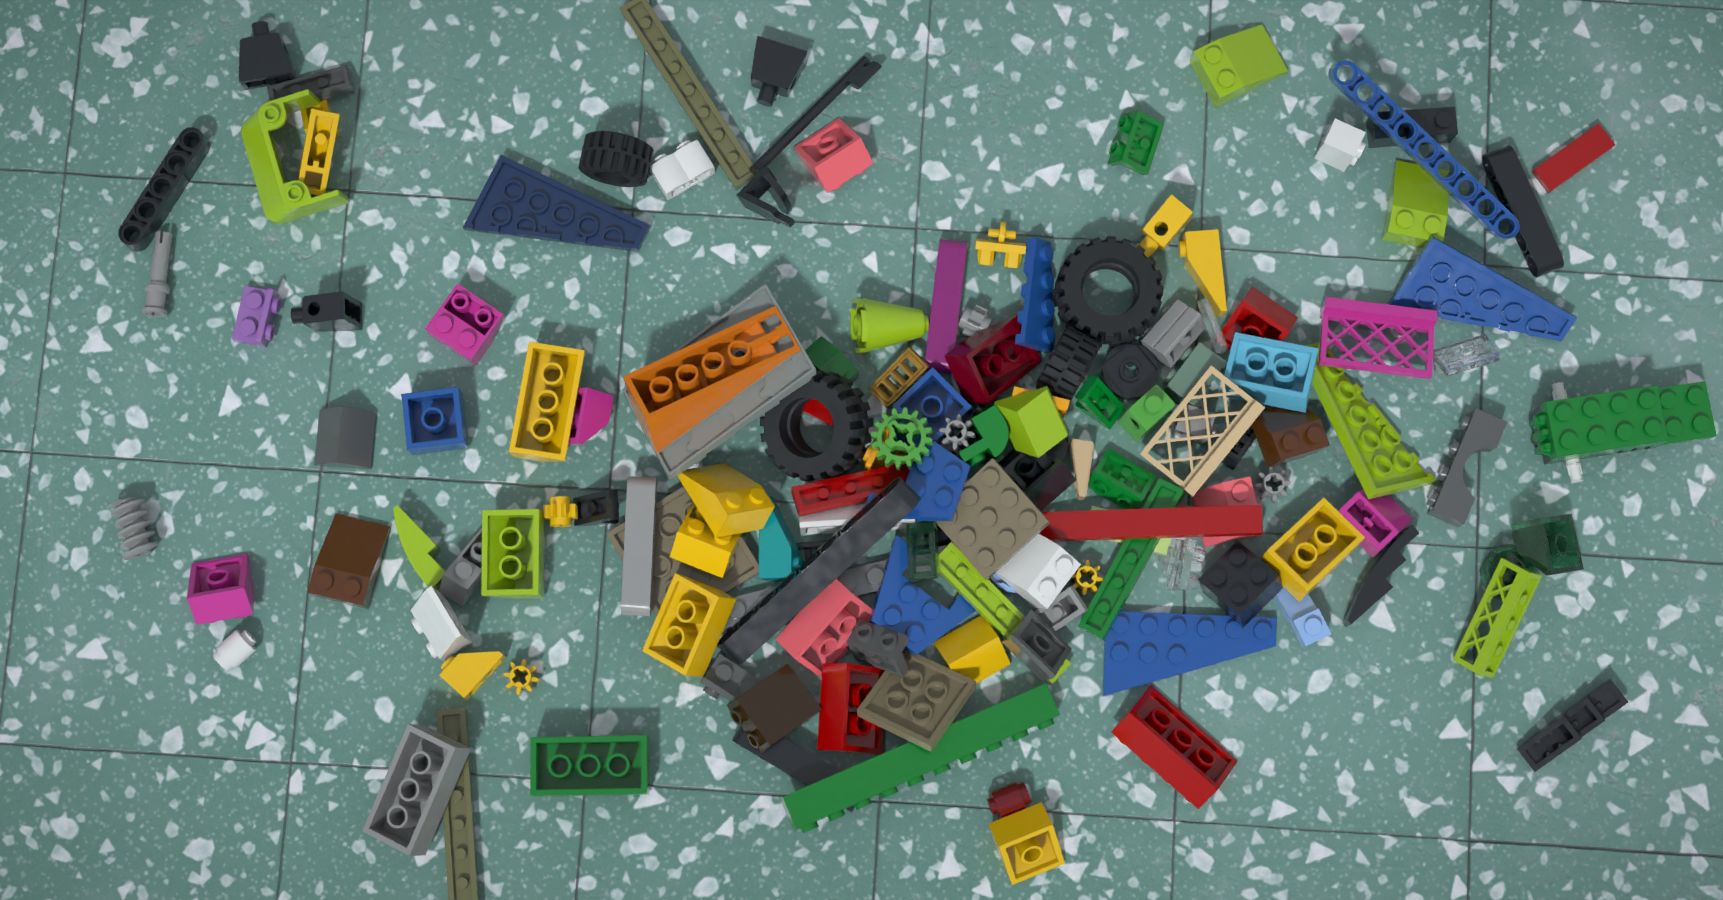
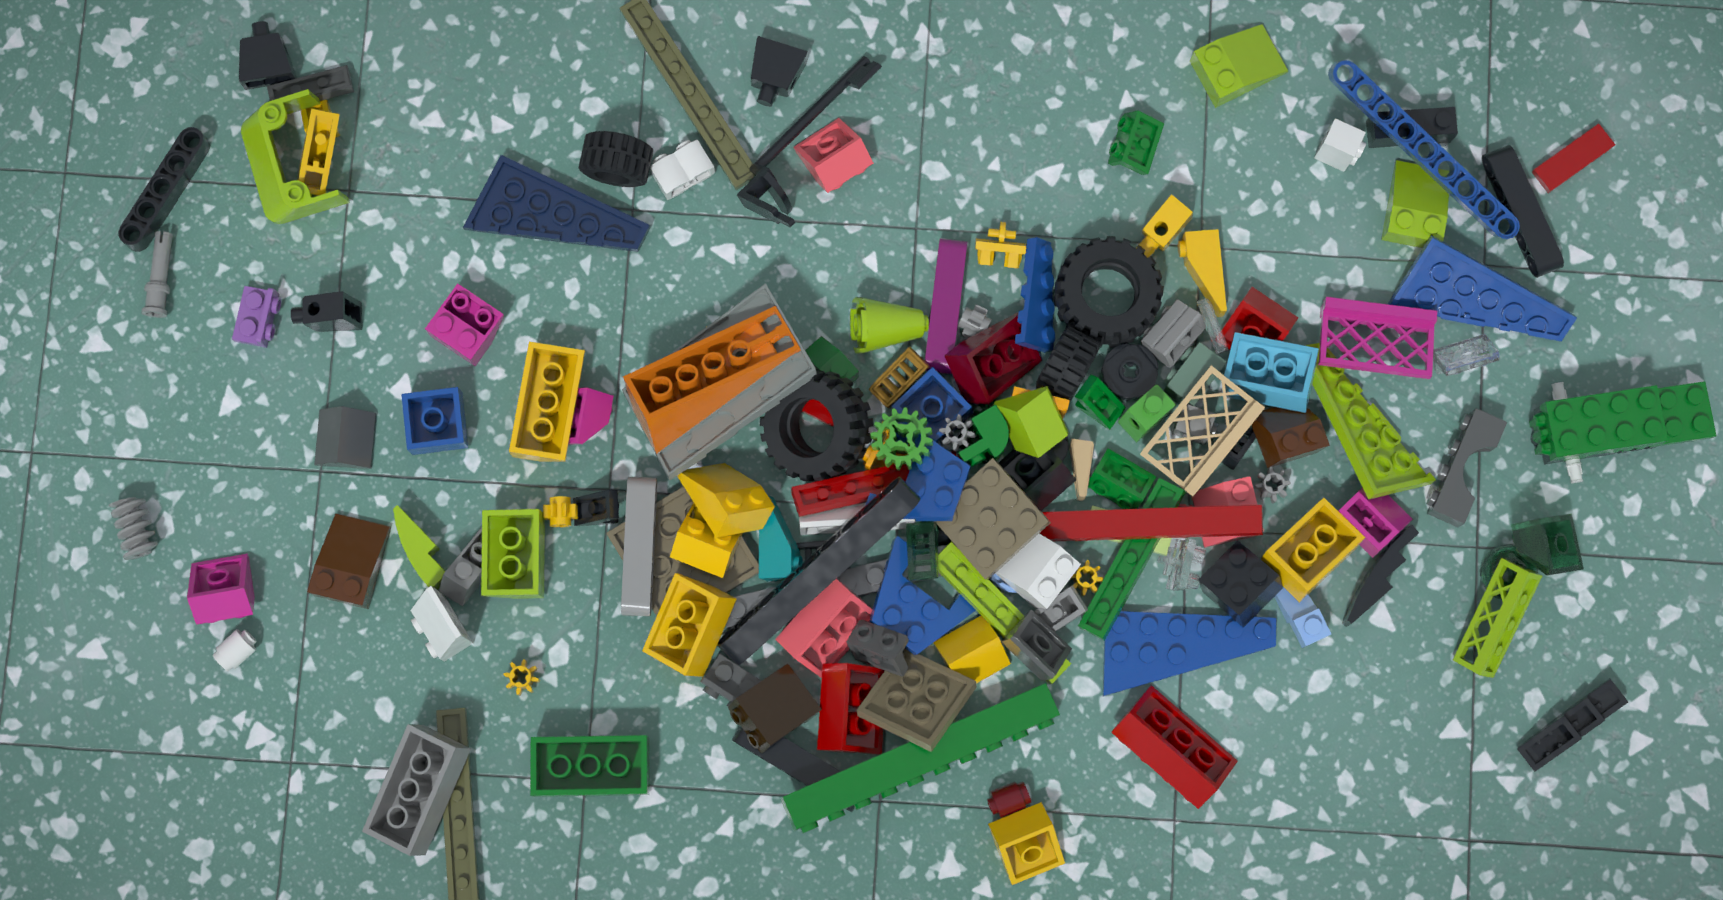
(470, 670): yellow slope -> none

